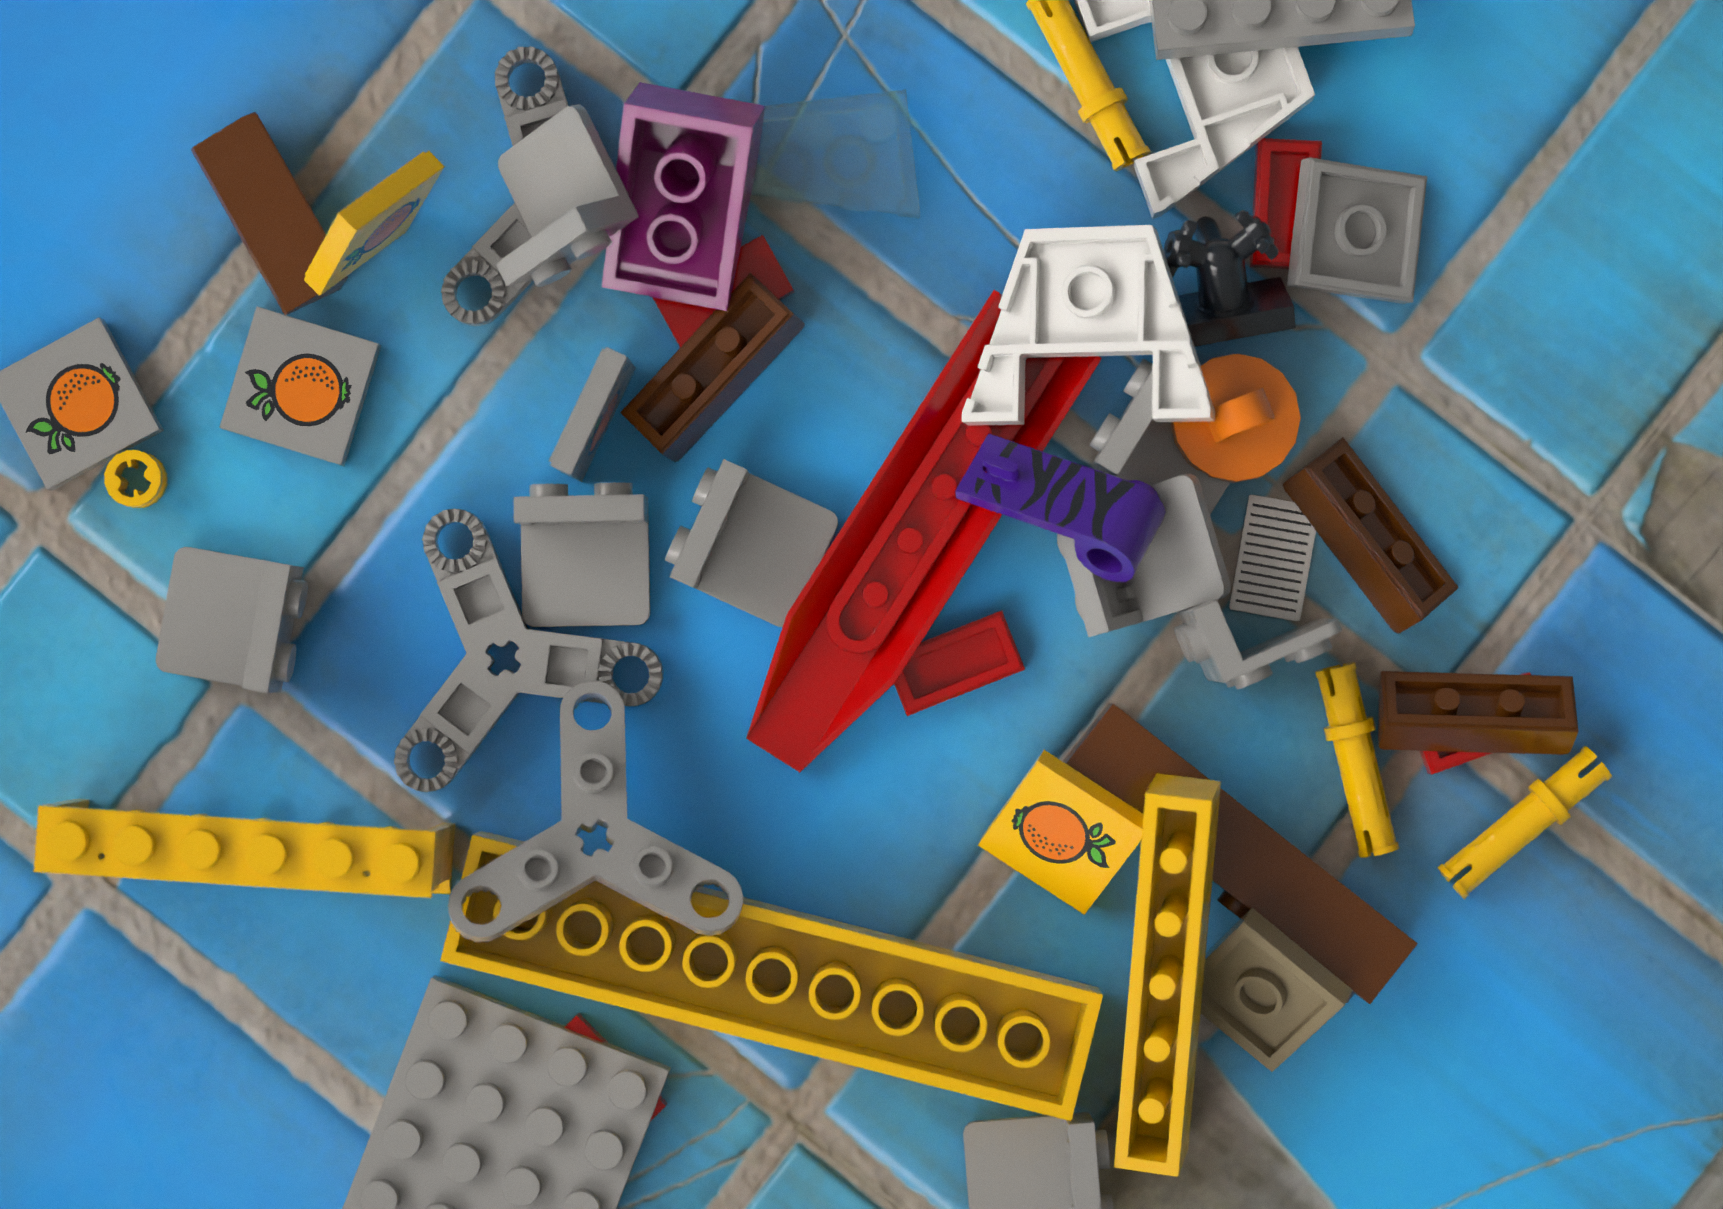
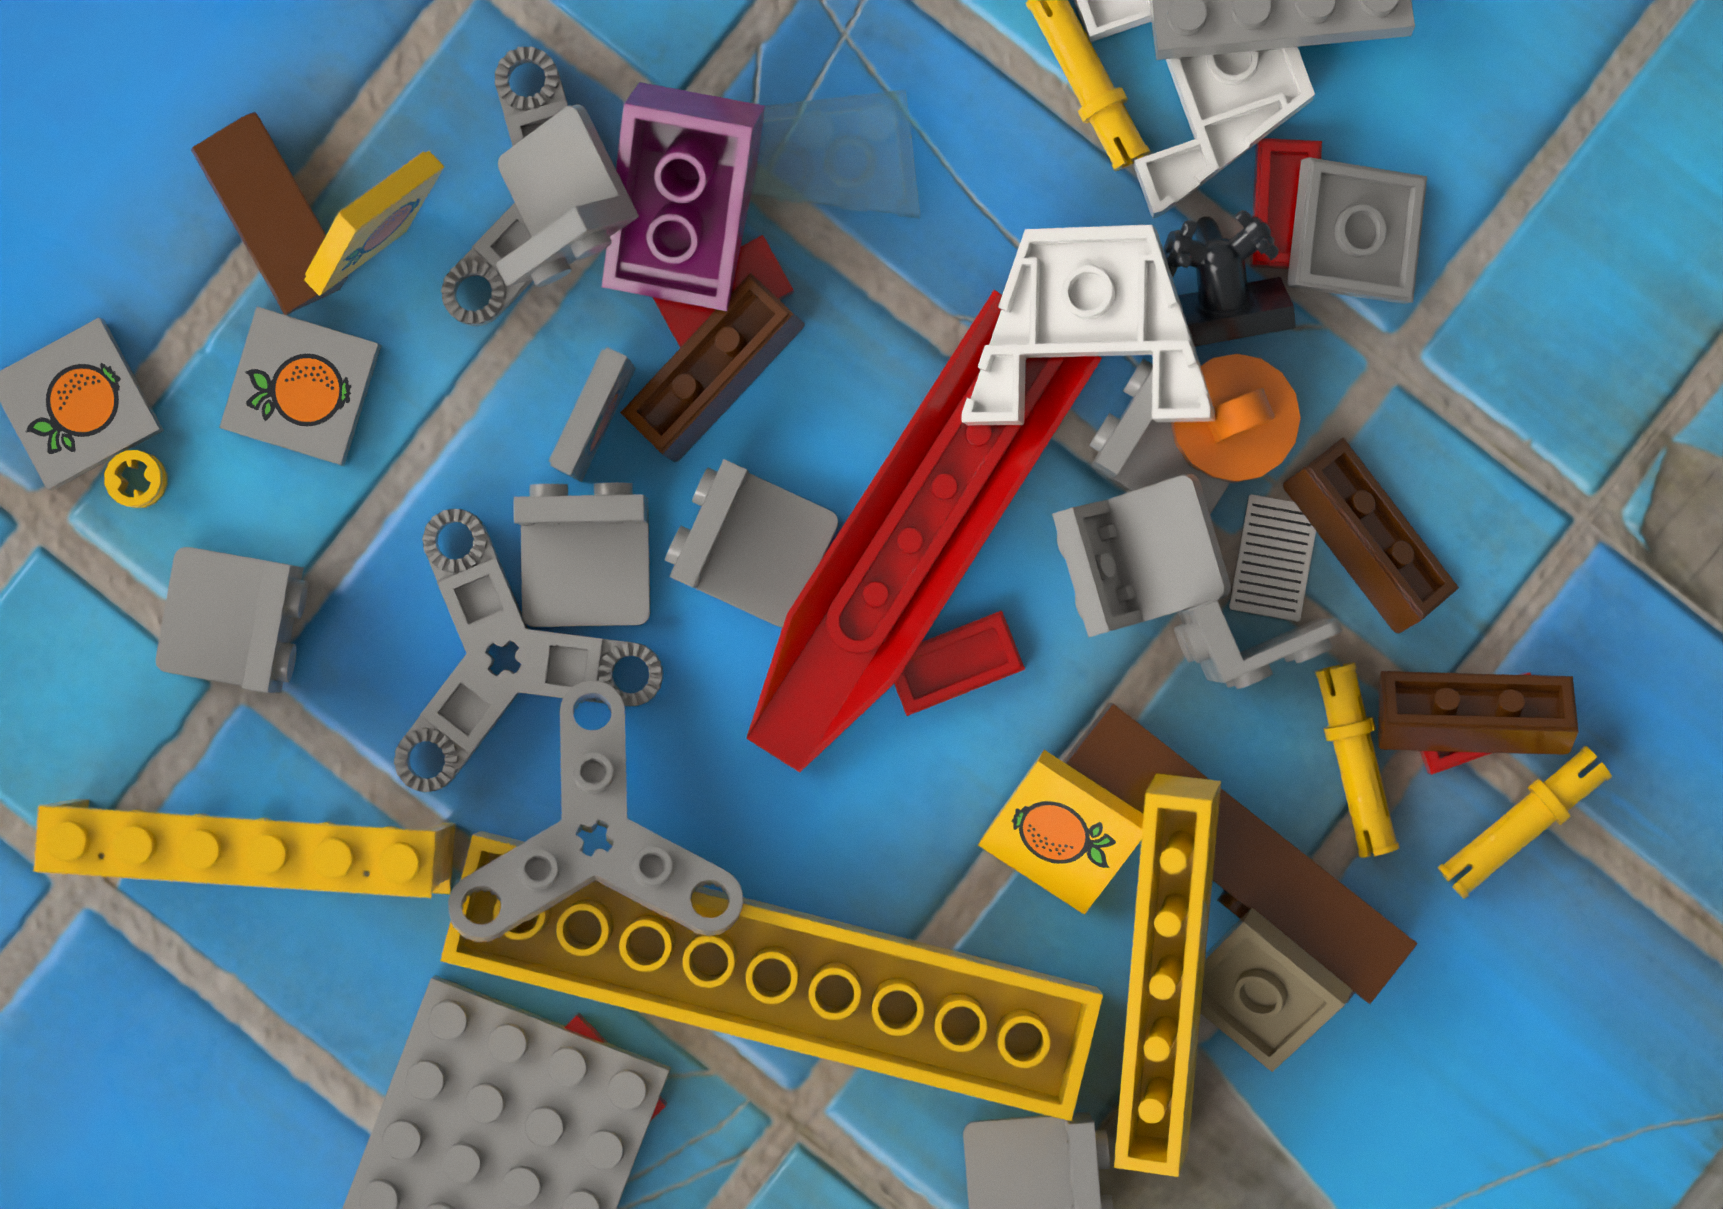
(1102, 513): dark purple door -> none

